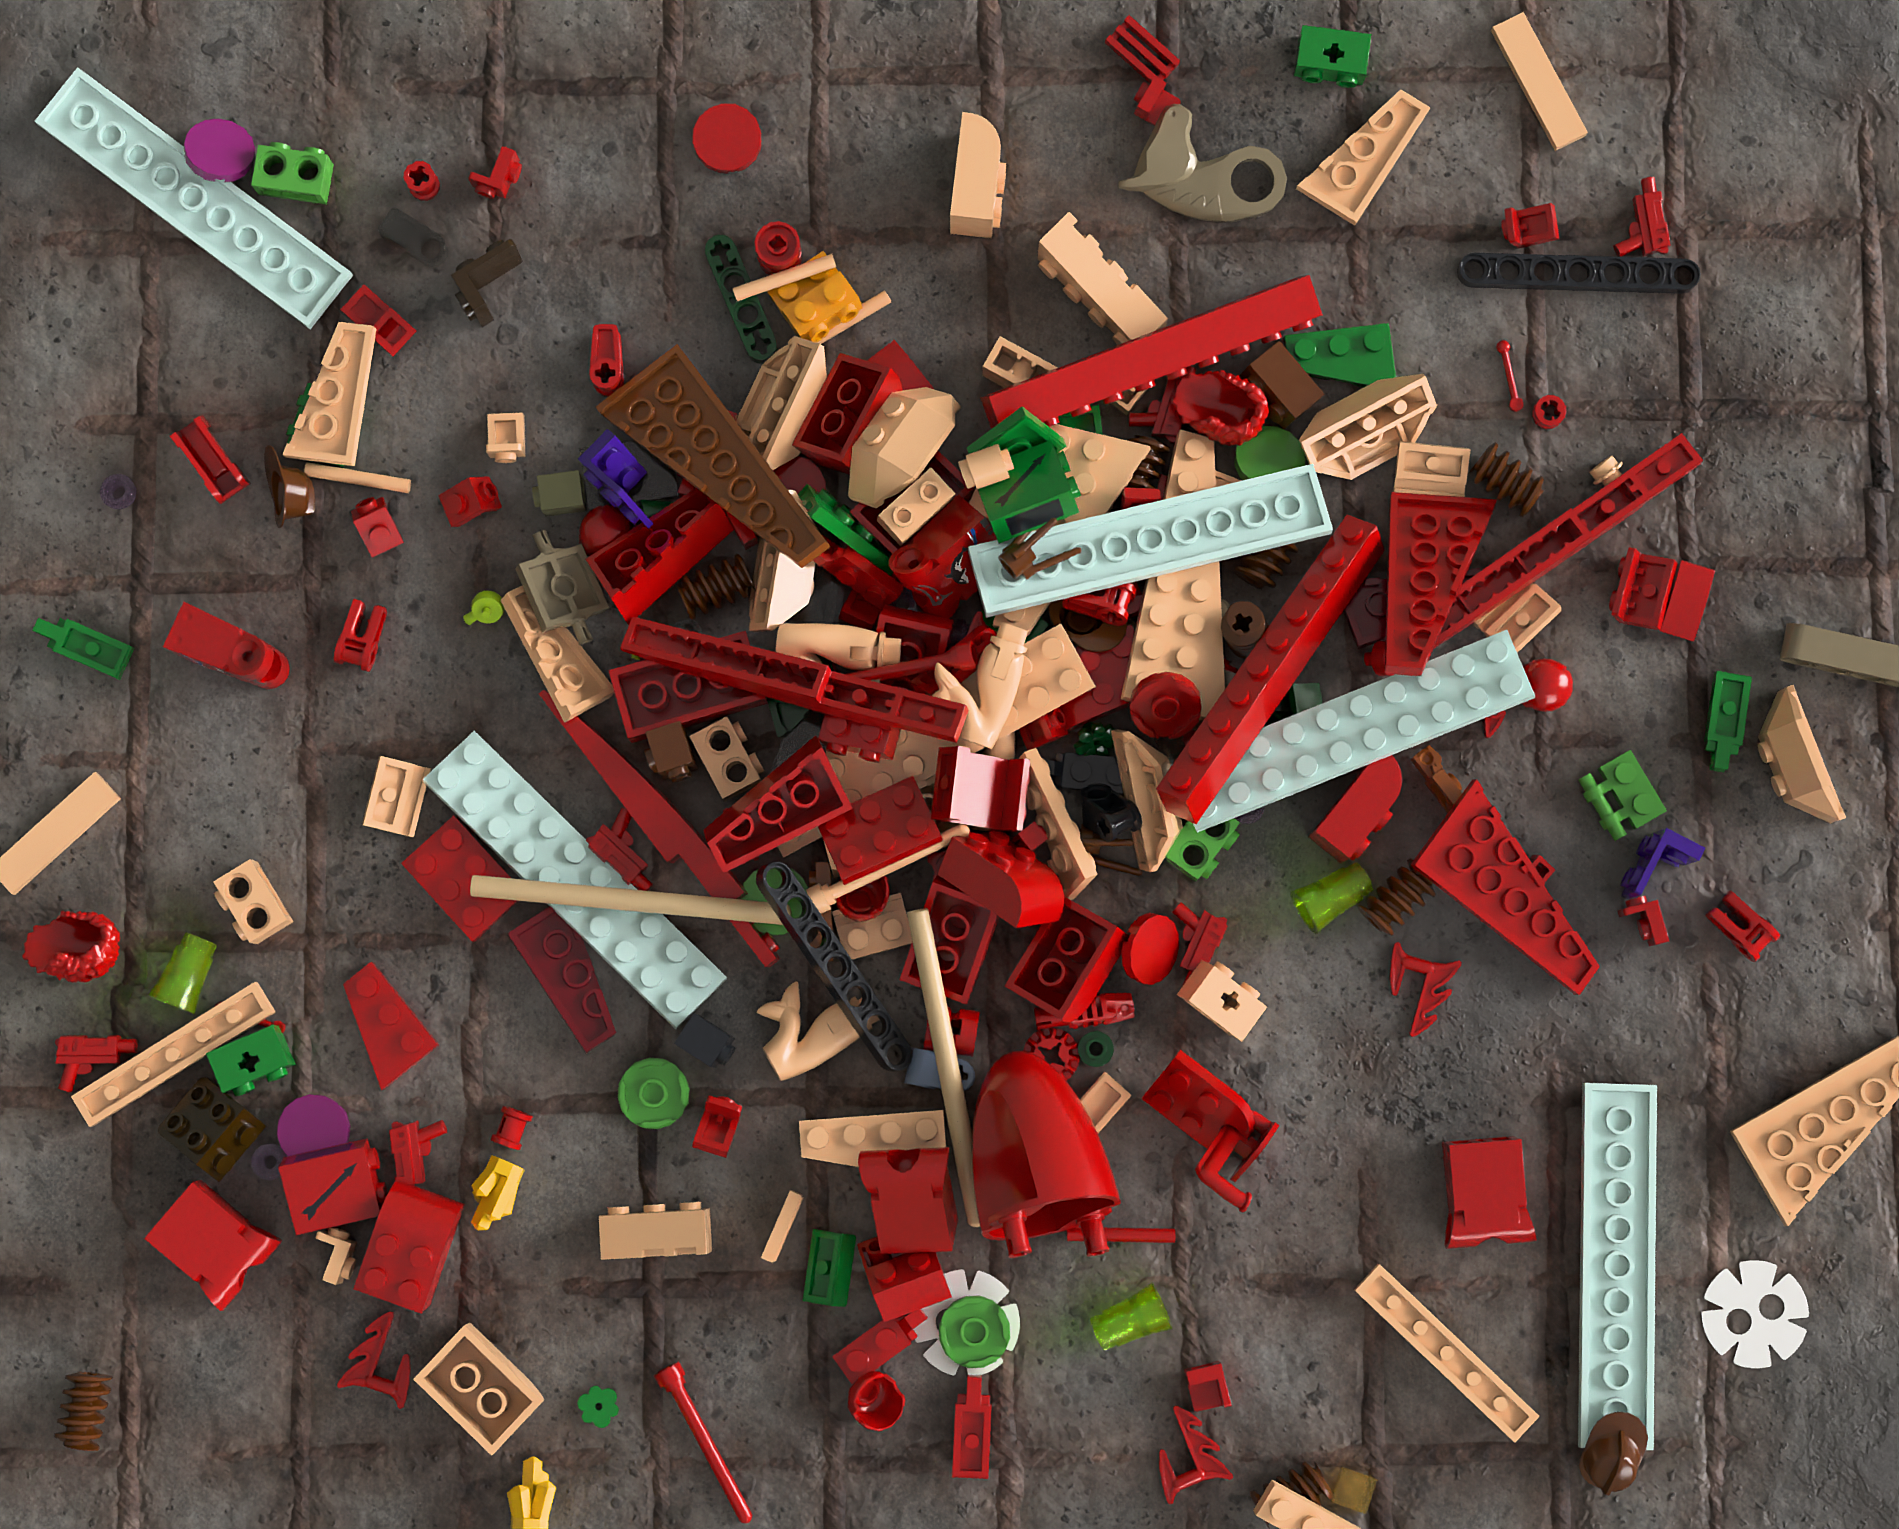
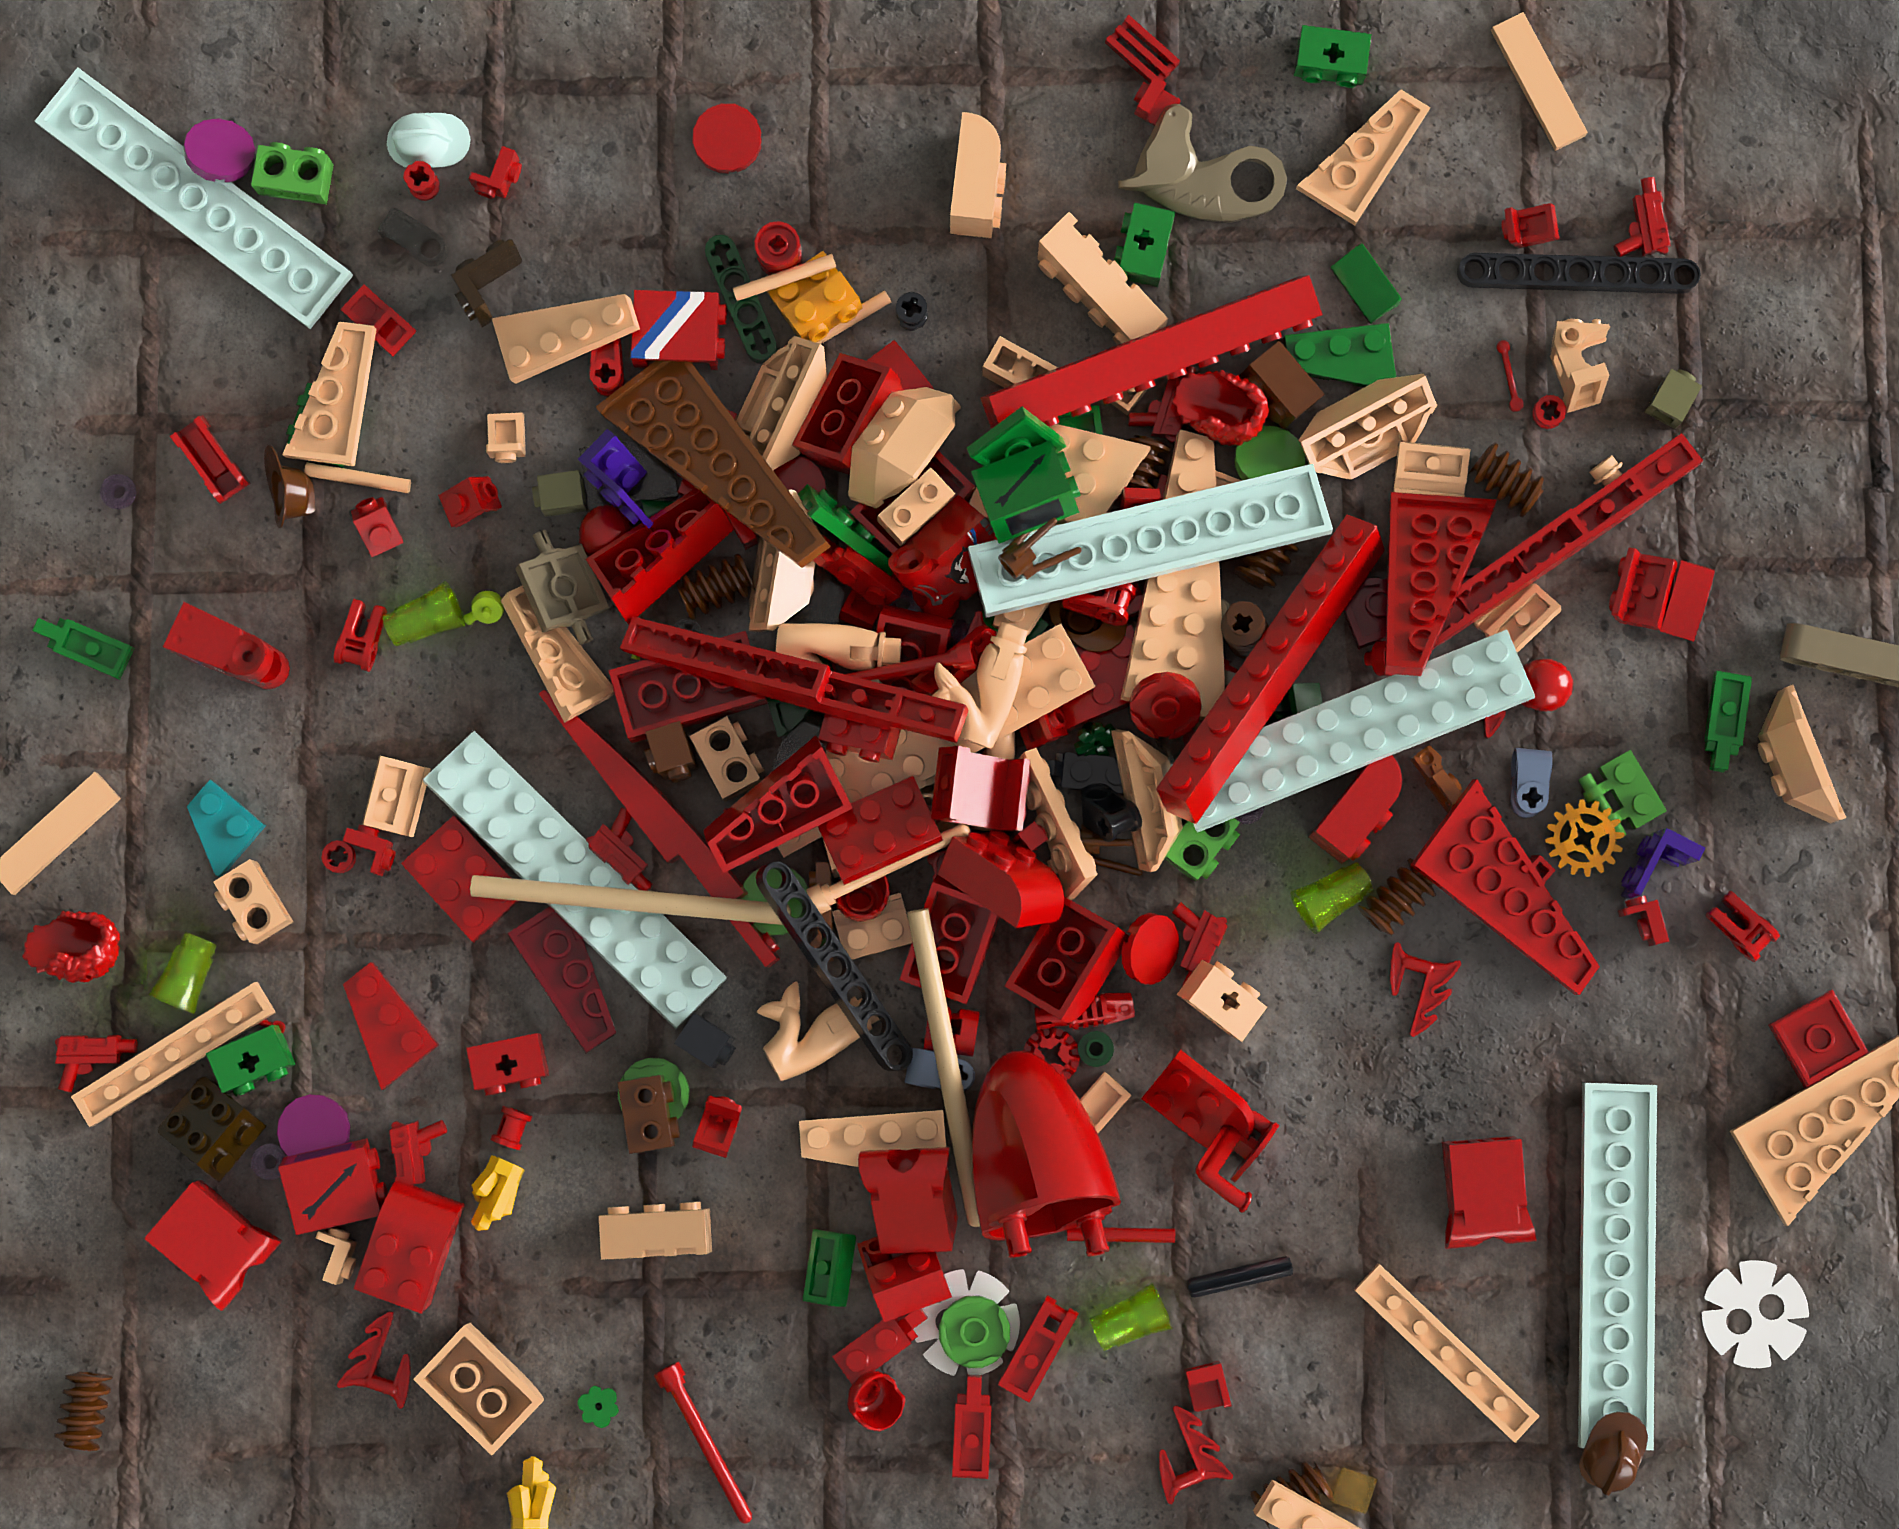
(222, 826): none -> teal wing
(335, 847): none -> red bush
(368, 839): none -> red bracket
(424, 616): none -> clear neon green plant
(430, 138): none -> light aqua piece
(486, 1062): none -> red brick
(557, 334): none -> light nougat wing
(648, 1114): none -> reddish brown brick
(678, 327): none -> panel
(782, 1226): light nougat tile -> none
(905, 303): none -> black bush
(986, 467): light nougat brick -> none
(1037, 1350): none -> red plate
(1154, 226): none -> green brick
(1239, 1276): none -> black axle
(1366, 283): none -> green slope
(1530, 774): none -> sand blue piece
(1580, 382): none -> light nougat tile
(1599, 830): none -> light orange gear
(1673, 397): none -> olive brick
(1818, 1038): none -> red plate

